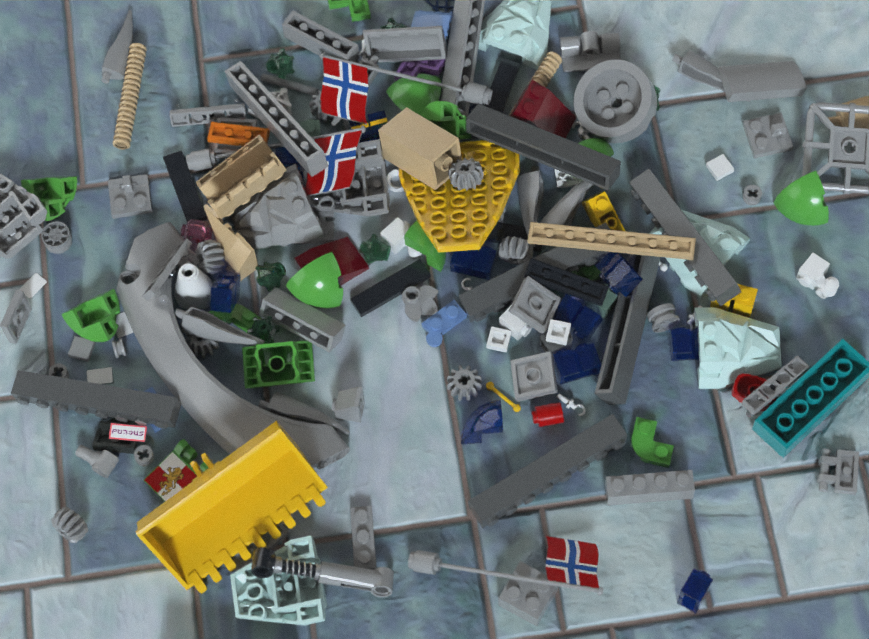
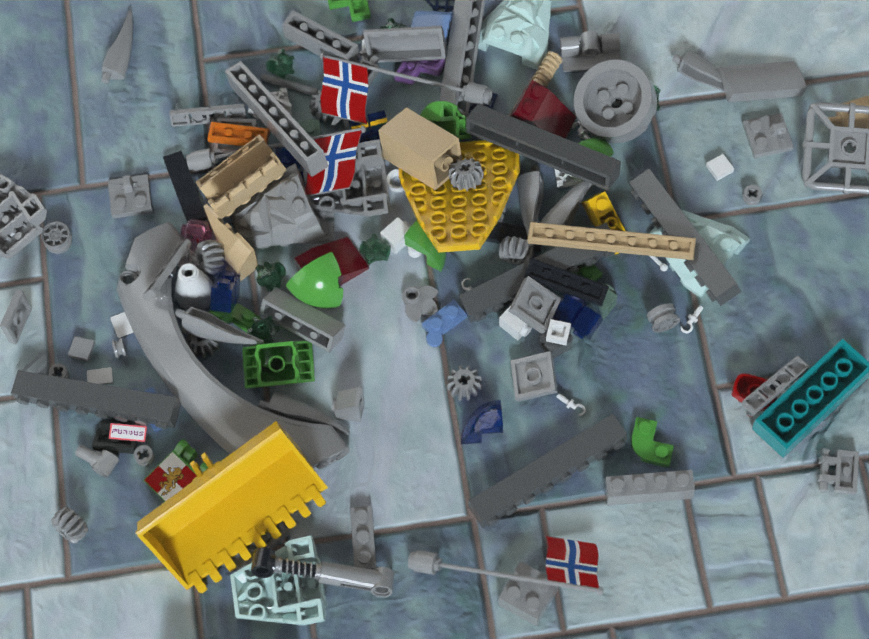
(33, 285): white sticker -> none
(53, 193): bright green brick -> none
(95, 317): bright green brick -> none
(129, 96): tan piece -> none
(390, 288): black tile -> none
(414, 94): bright green brick -> none
(474, 262): clear blue piece -> none
(490, 387): yellow hinge -> none
(499, 339): white plate -> none
(503, 84): black tile -> none
(548, 414): red brick -> none
(576, 363): clear blue piece -> none
(619, 273): clear blue piece -> none
(626, 333): dark grey brick -> none
(684, 344): clear blue piece -> none
(695, 590): clear blue piece -> none
(733, 347): light aqua wedge -> none
(743, 301): yellow piece -> none
(804, 201): bright green brick -> none
(812, 276): white brick -> none

